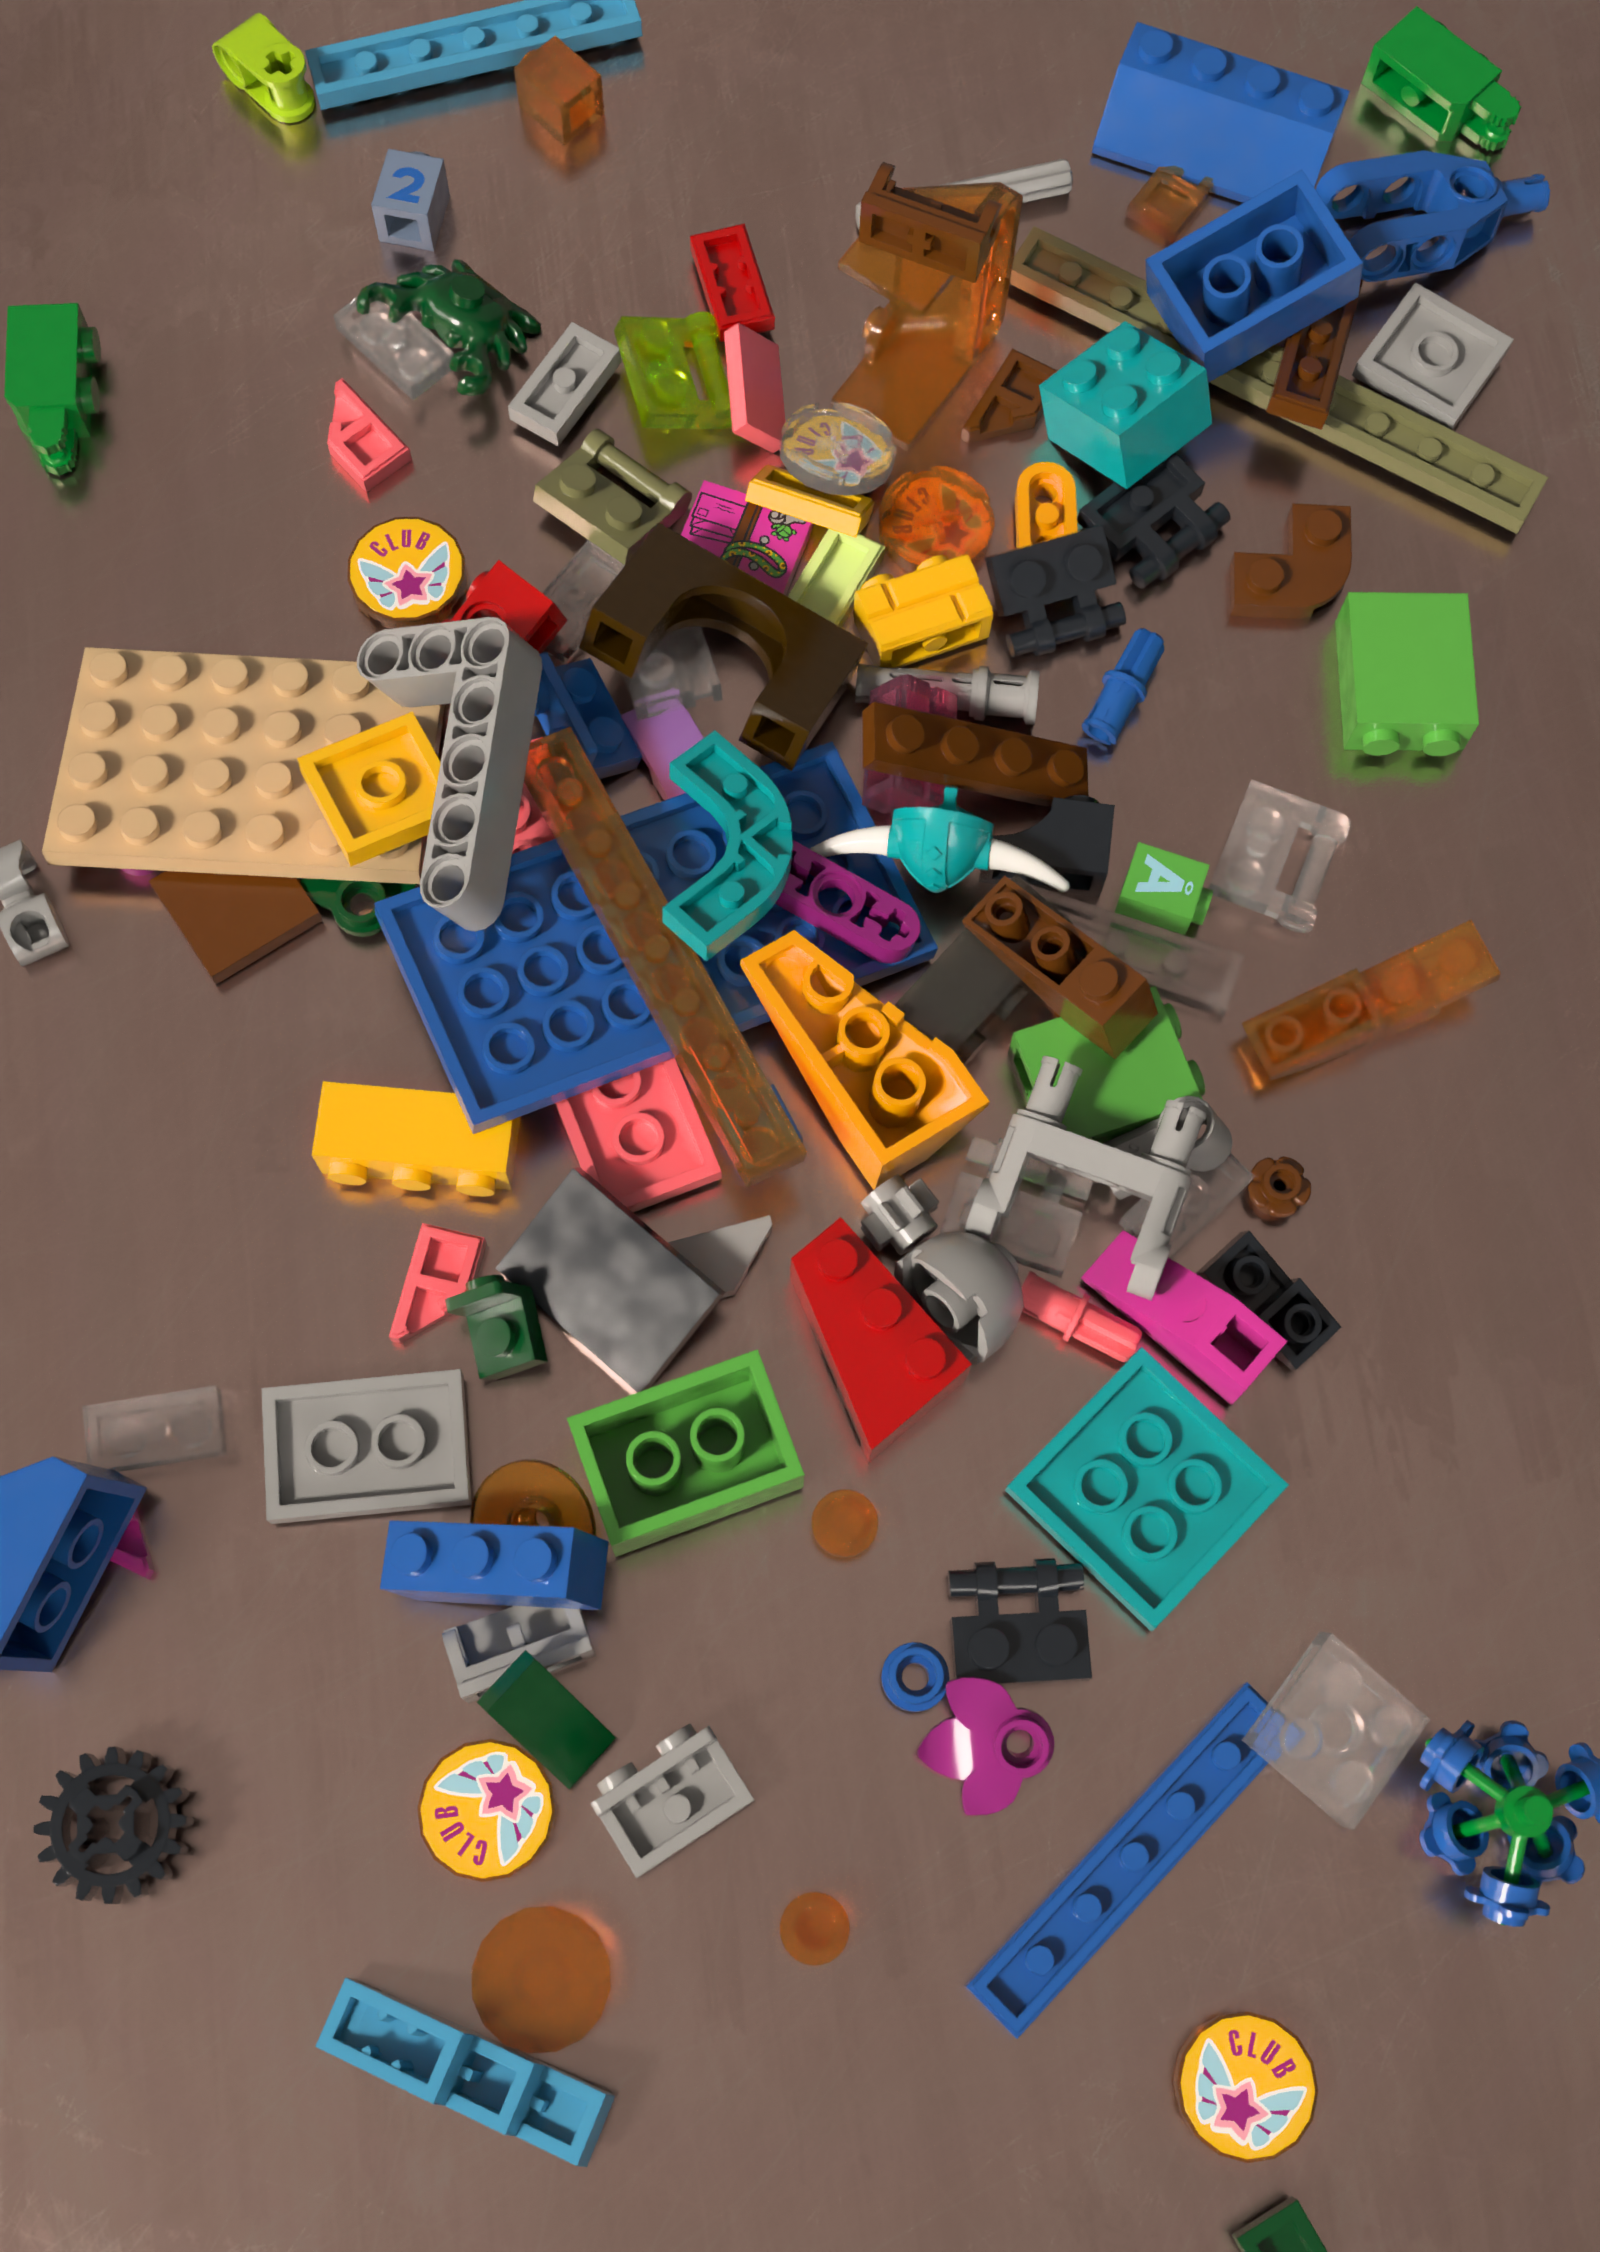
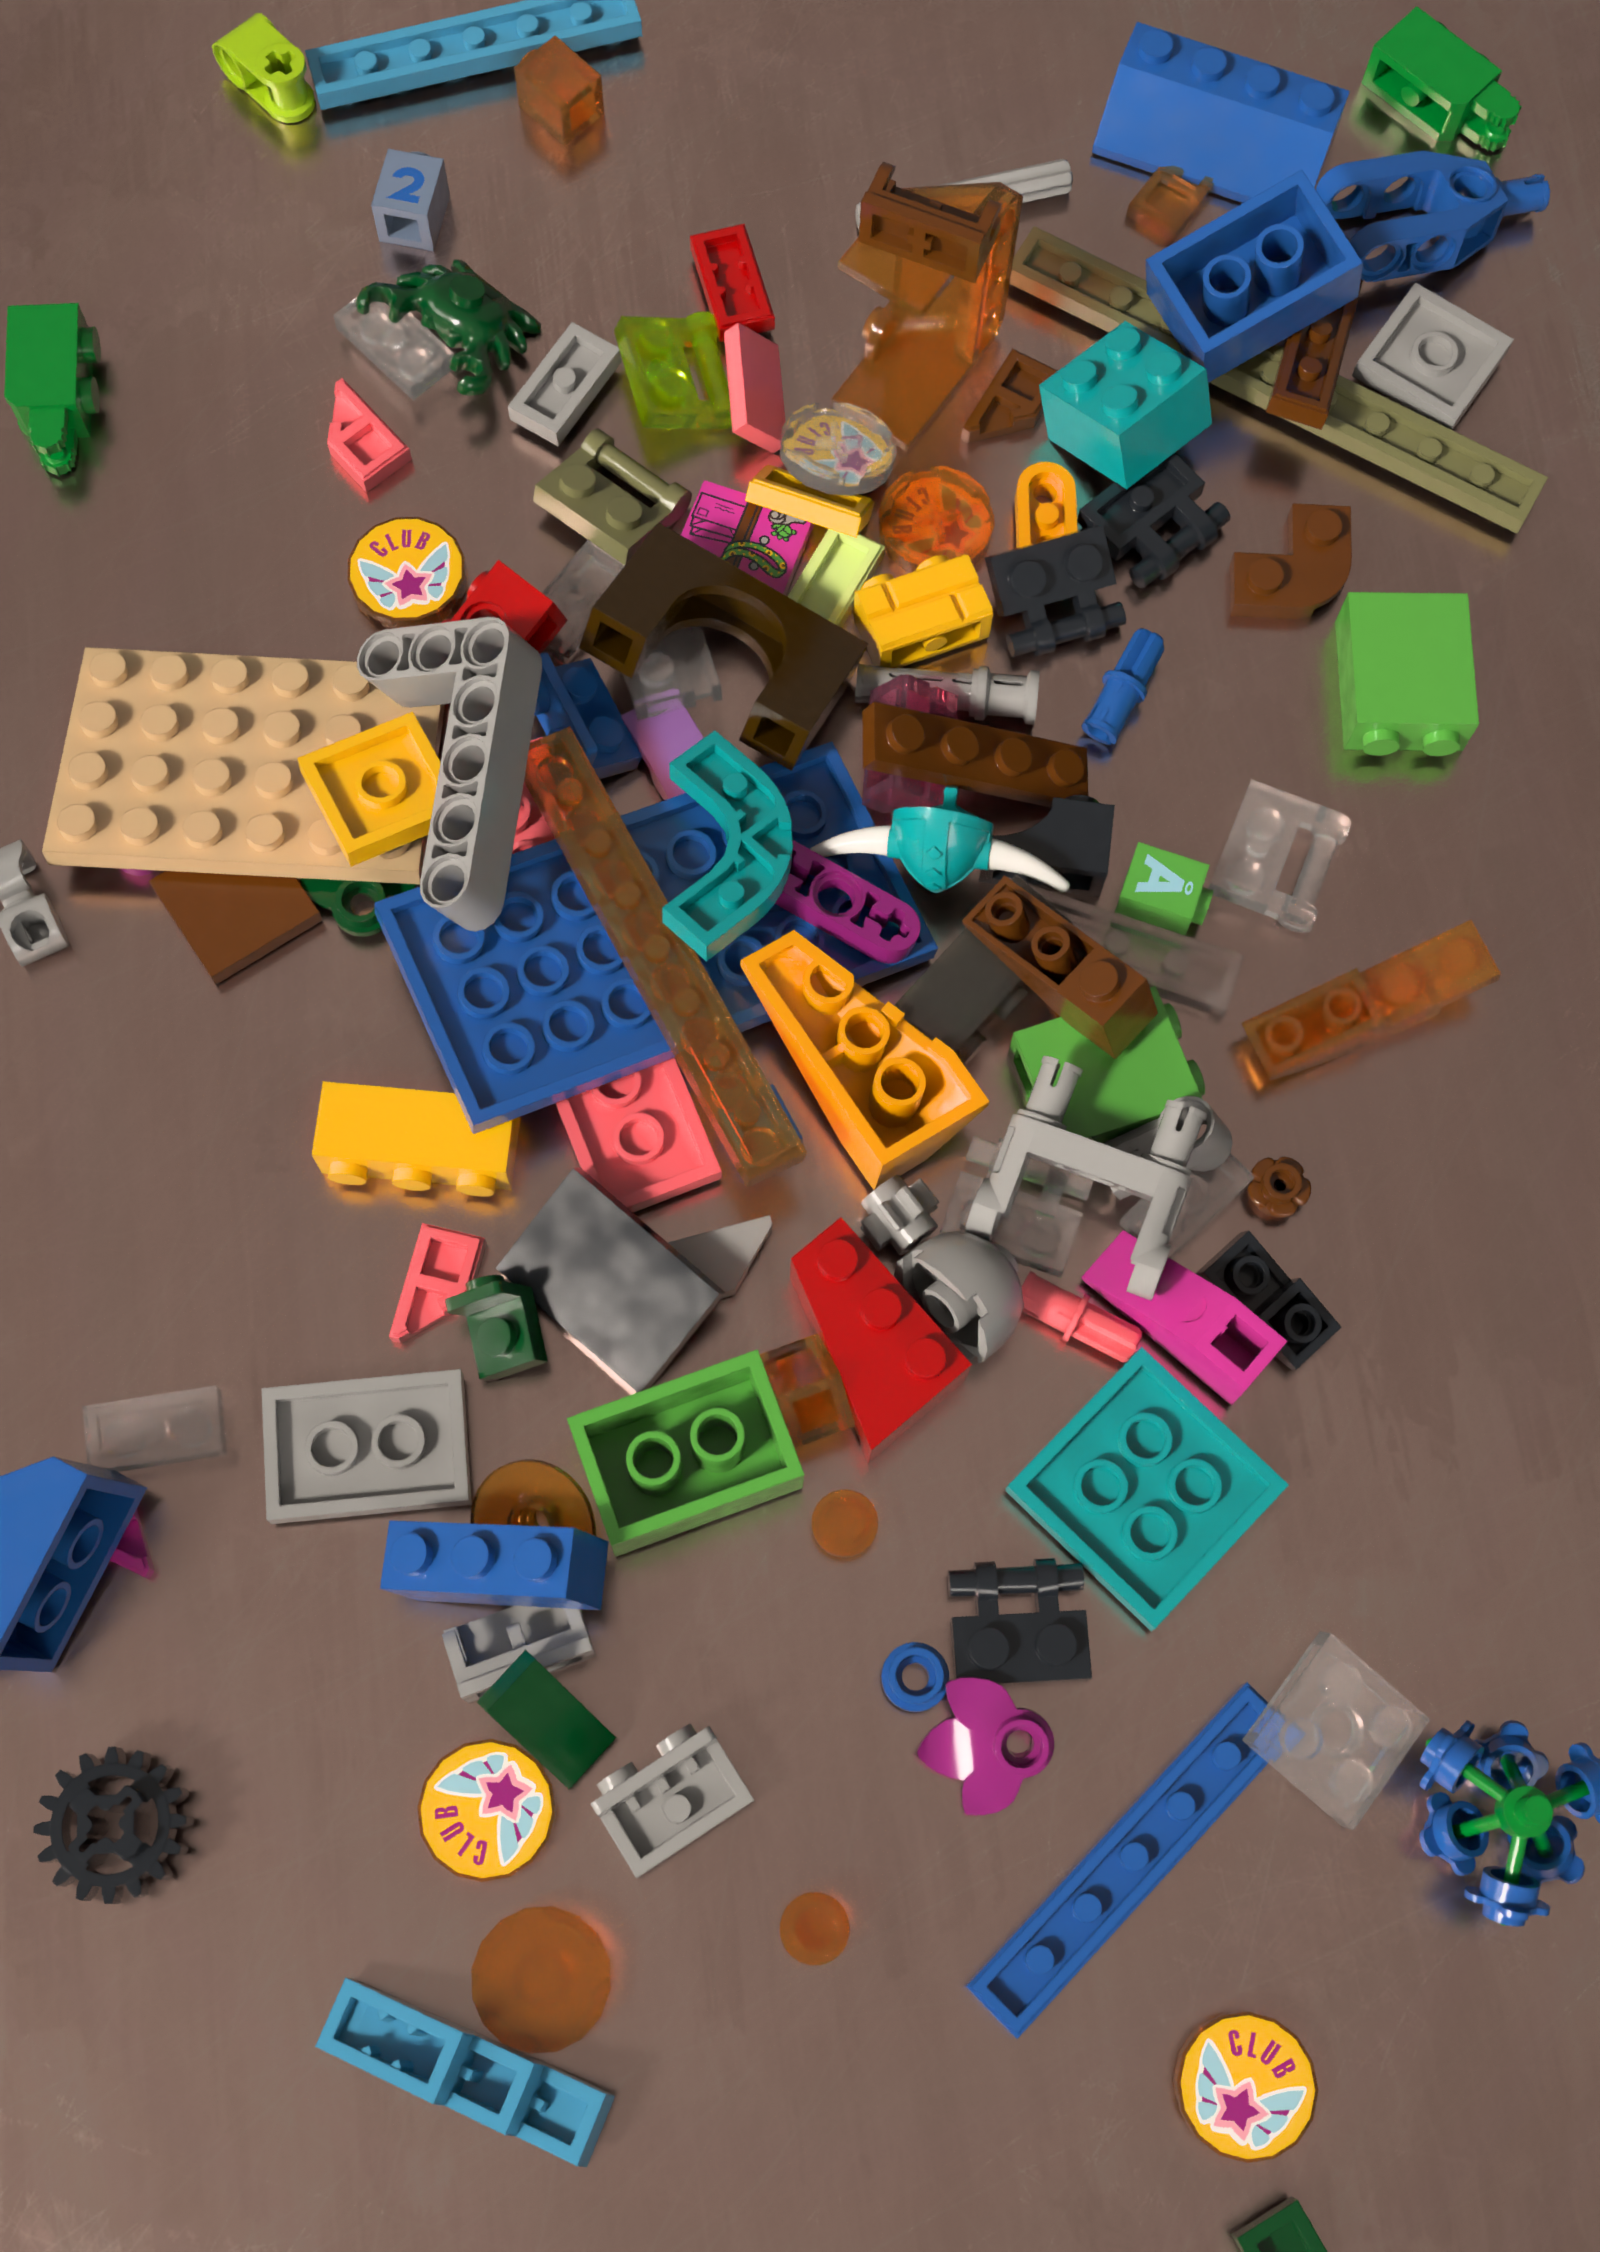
(808, 1390): none -> clear orange brick

